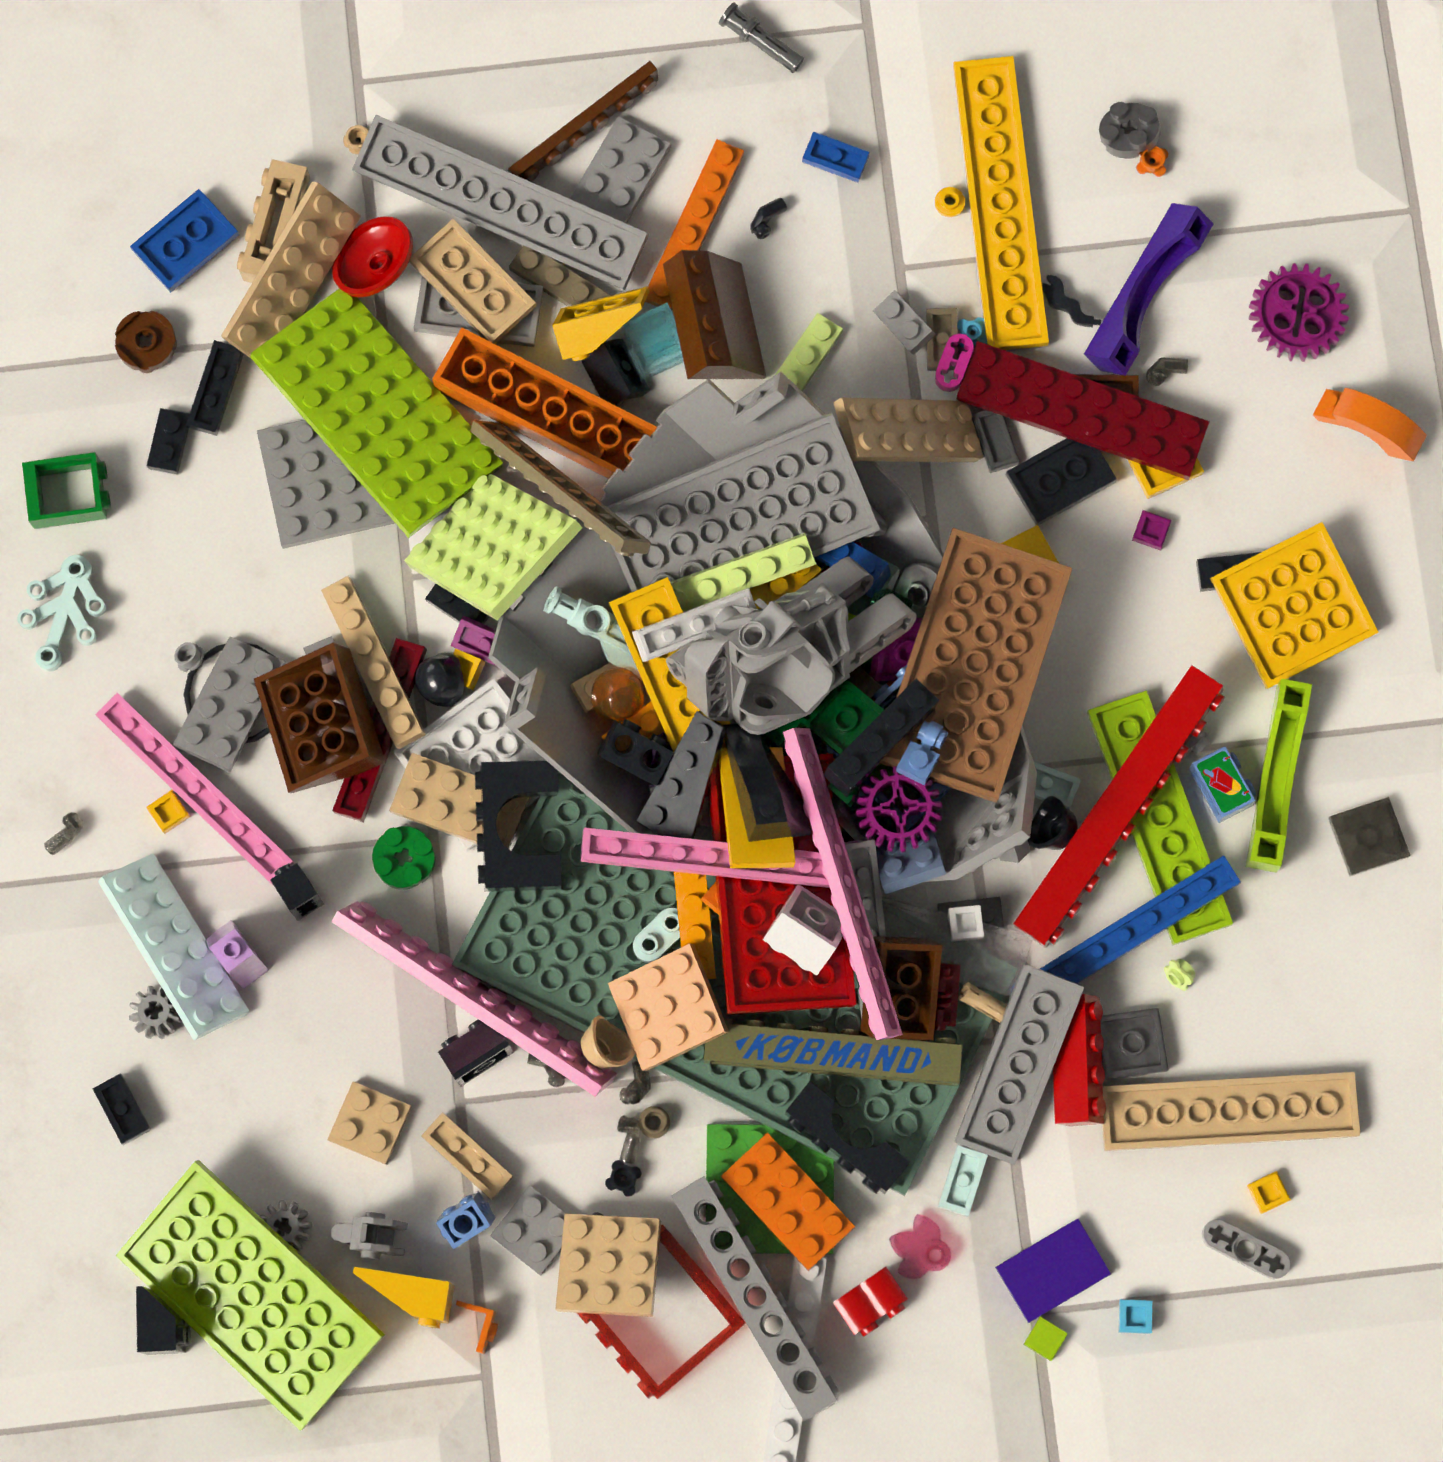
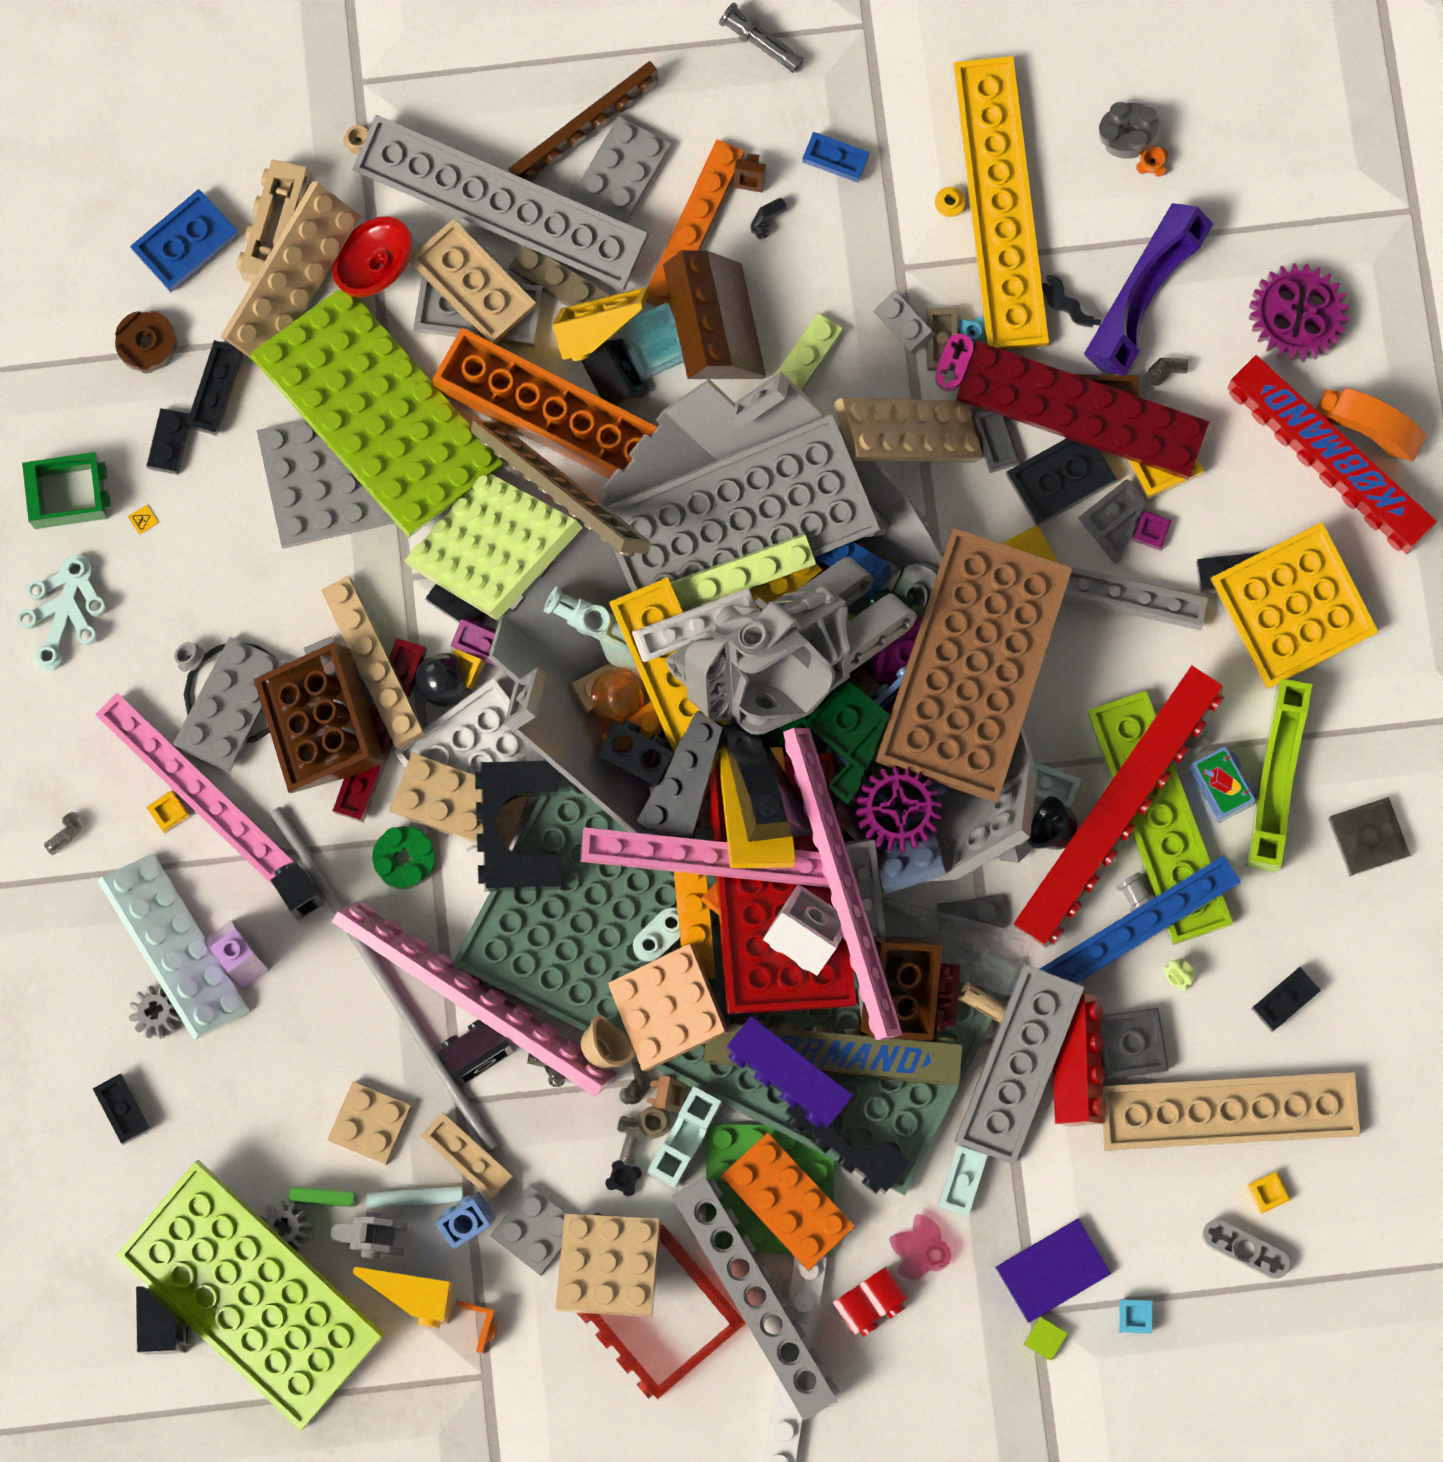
(143, 519): none -> yellow sticker
(323, 1197): none -> bright green tile
(387, 985): none -> light grey piece
(414, 1197): none -> light aqua piece
(669, 1094): none -> medium nougat tile
(685, 1137): none -> light aqua arch
(749, 174): none -> reddish brown tile
(789, 1073): none -> dark purple brick
(880, 737): black arch -> none
(920, 760): medium blue plate -> none
(965, 923): white plate -> none
(1114, 519): none -> flat silver wing
(1135, 891): none -> light grey bush
(1136, 598): none -> light grey plate
(1285, 999): none -> black plate
(1331, 455): none -> red brick

